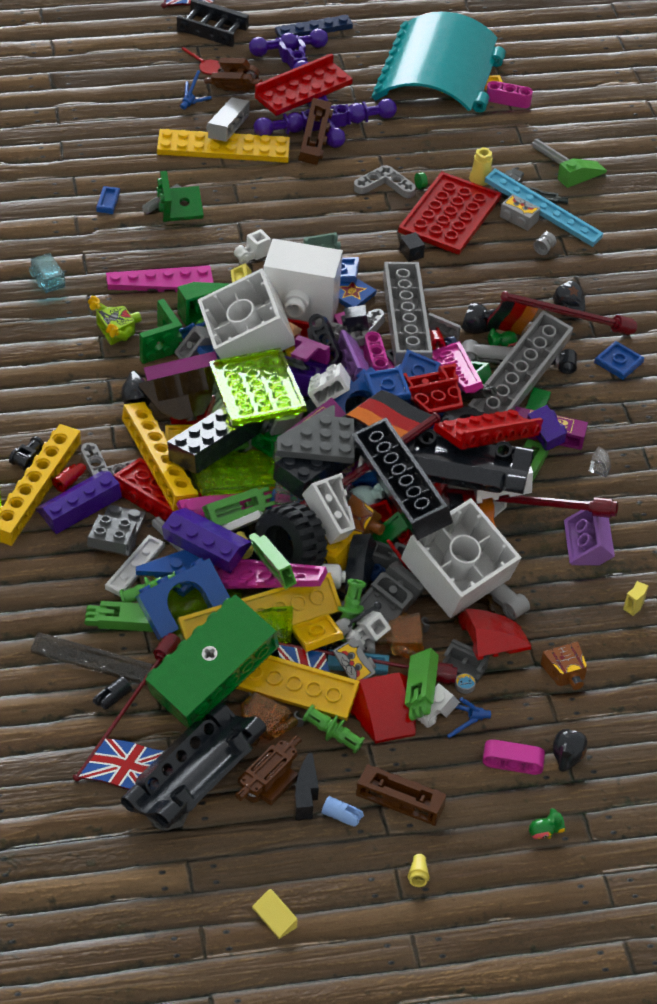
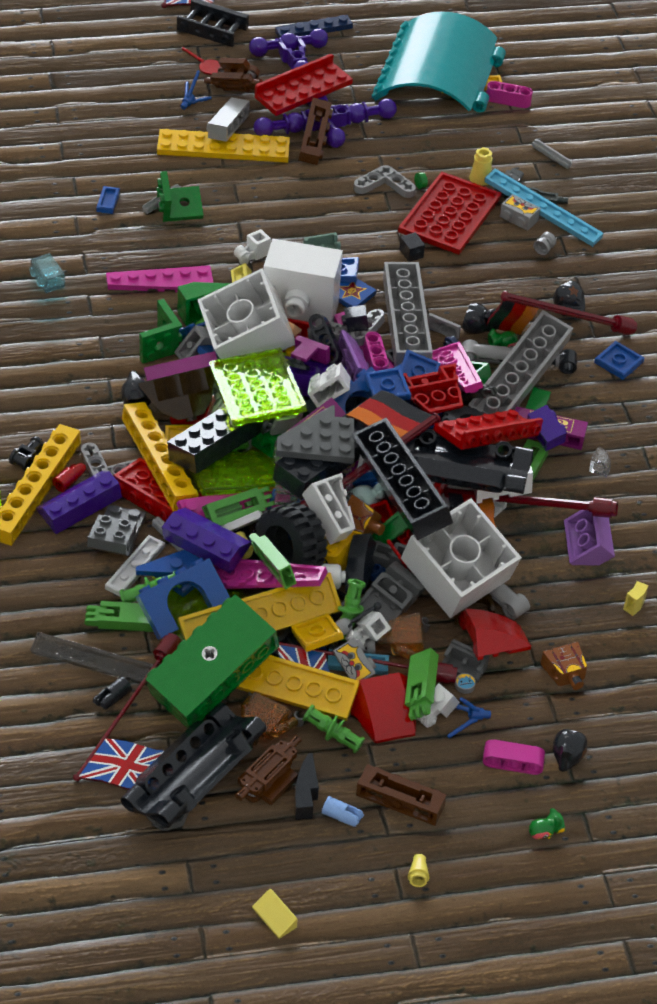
(114, 322): lime torso -> none
(281, 620): clear neon green slope -> none
(436, 339): red hinge -> none
(578, 170): bright green slope -> none

